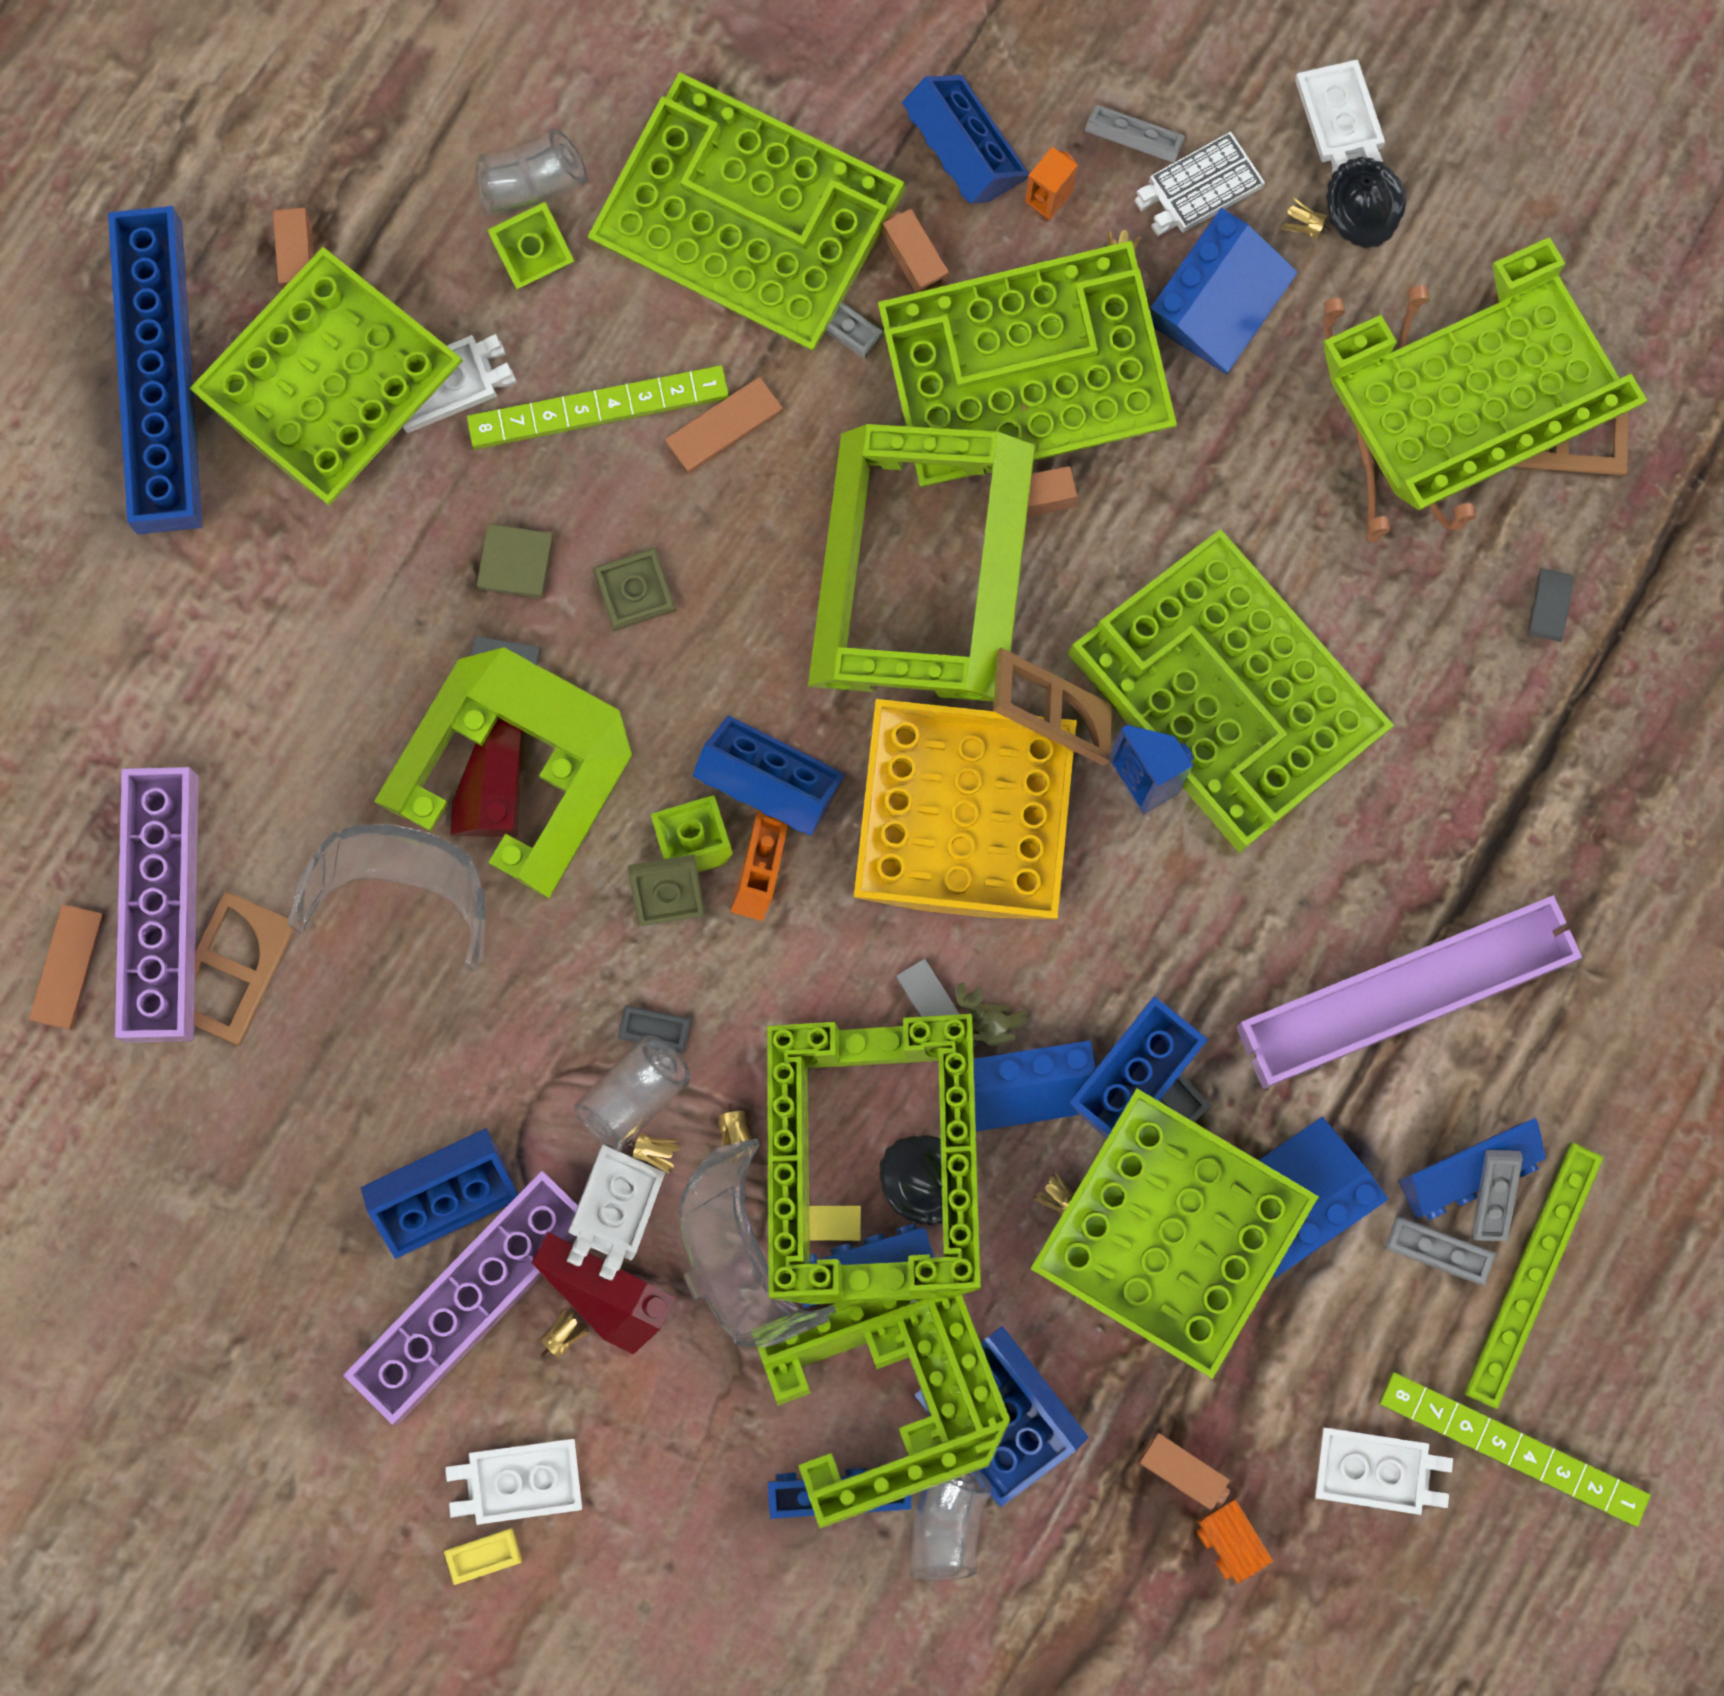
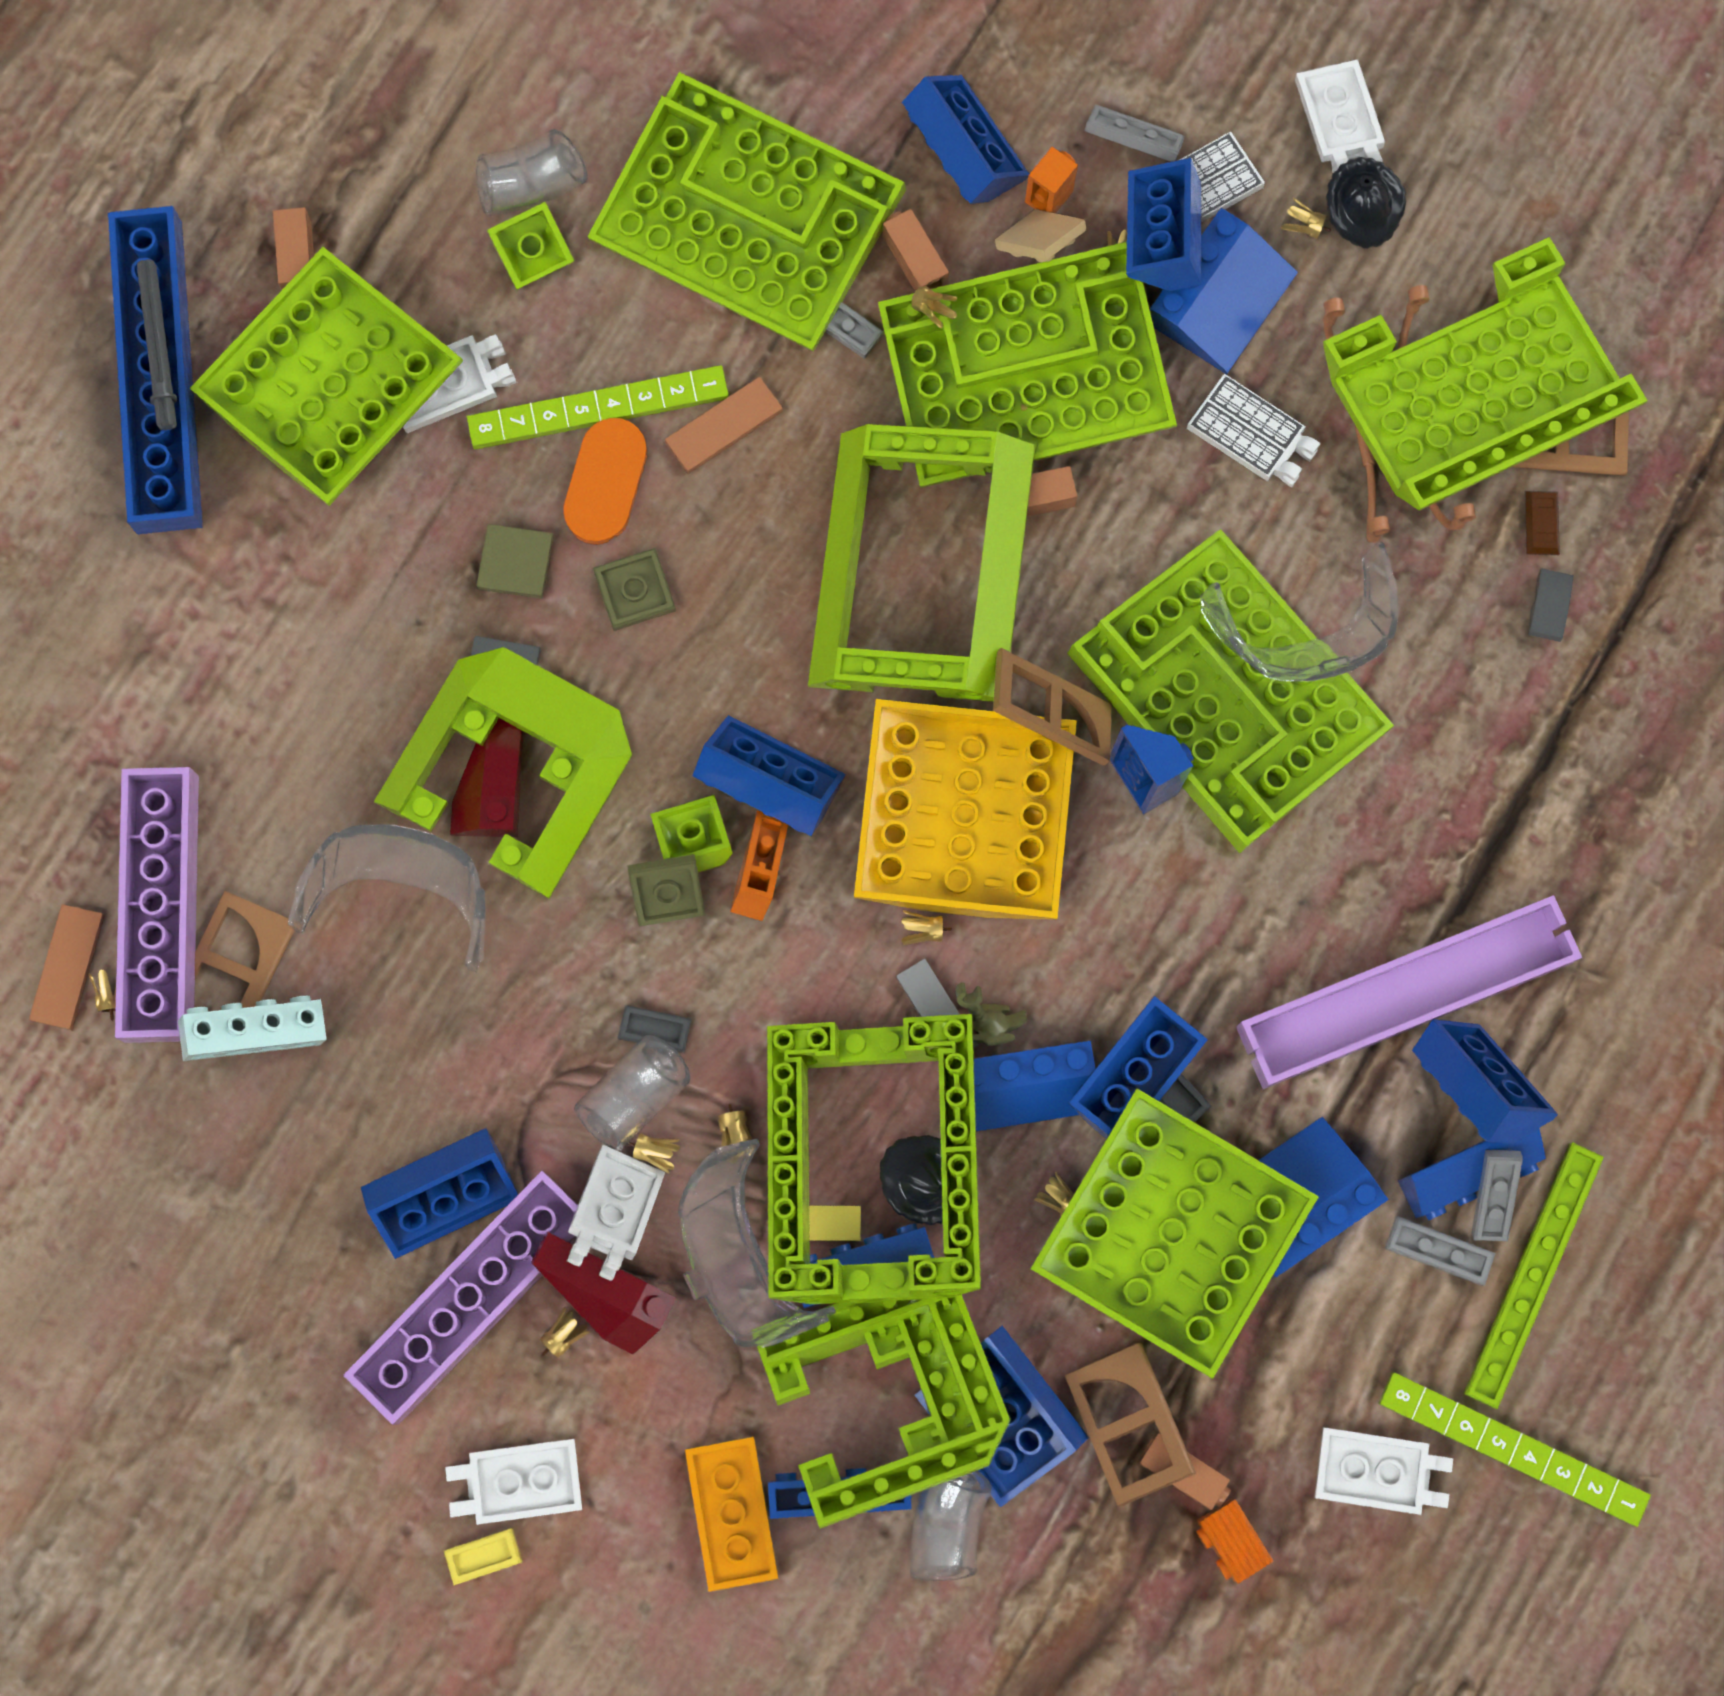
(105, 1000): none -> pearl gold piece
(162, 390): none -> dark grey axle
(251, 1029): none -> light aqua brick
(605, 481): none -> orange tile
(731, 1514): none -> light orange plate
(928, 301): none -> pearl gold piece
(930, 926): none -> pearl gold piece
(1040, 235): none -> tan tile
(1133, 1369): none -> medium nougat window
(1164, 225): none -> blue slope
(1252, 431): none -> white tile
(1326, 656): none -> clear piece
(1482, 1081): none -> blue slope
(1542, 522): none -> reddish brown tile

